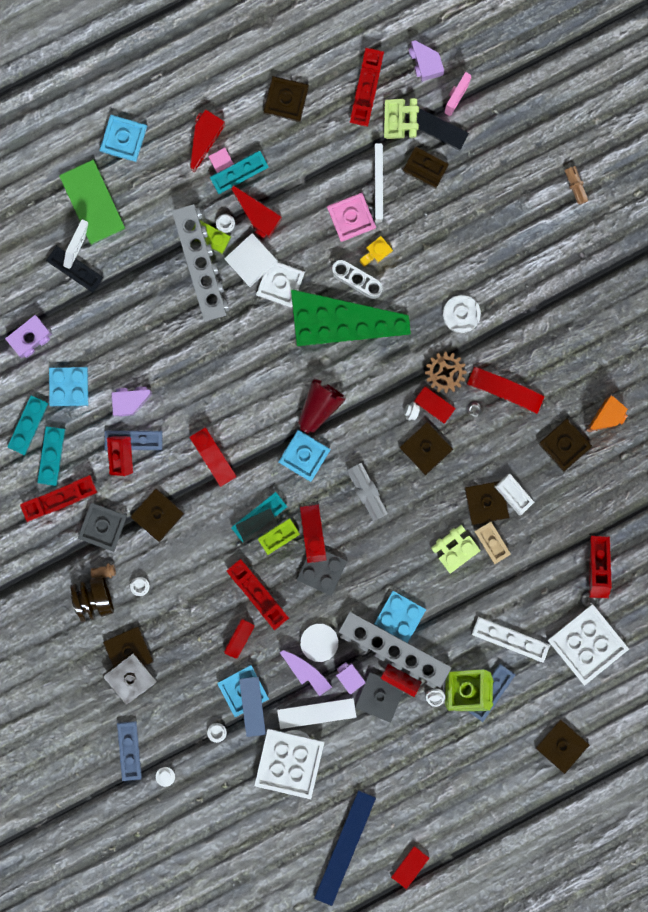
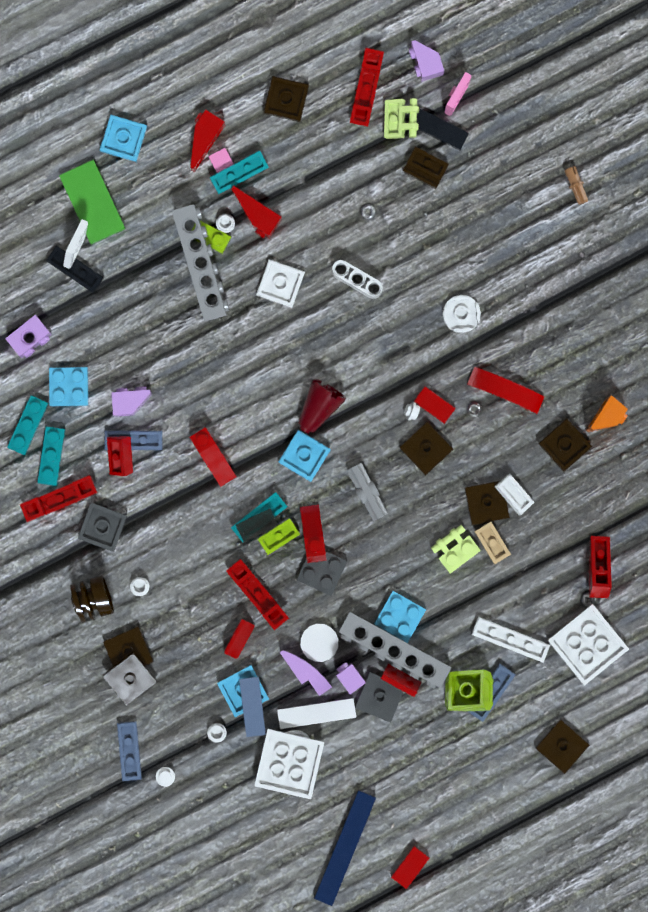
(106, 571): medium nougat pin -> none
(157, 515): dark brown plate -> none
(251, 260): white tile -> none
(334, 320): green wing -> none
(351, 217): bright pink plate -> none
(377, 250): yellow plate -> none
(378, 183): white tile -> none
(435, 697): white plate -> none
(448, 380): medium nougat gear -> none

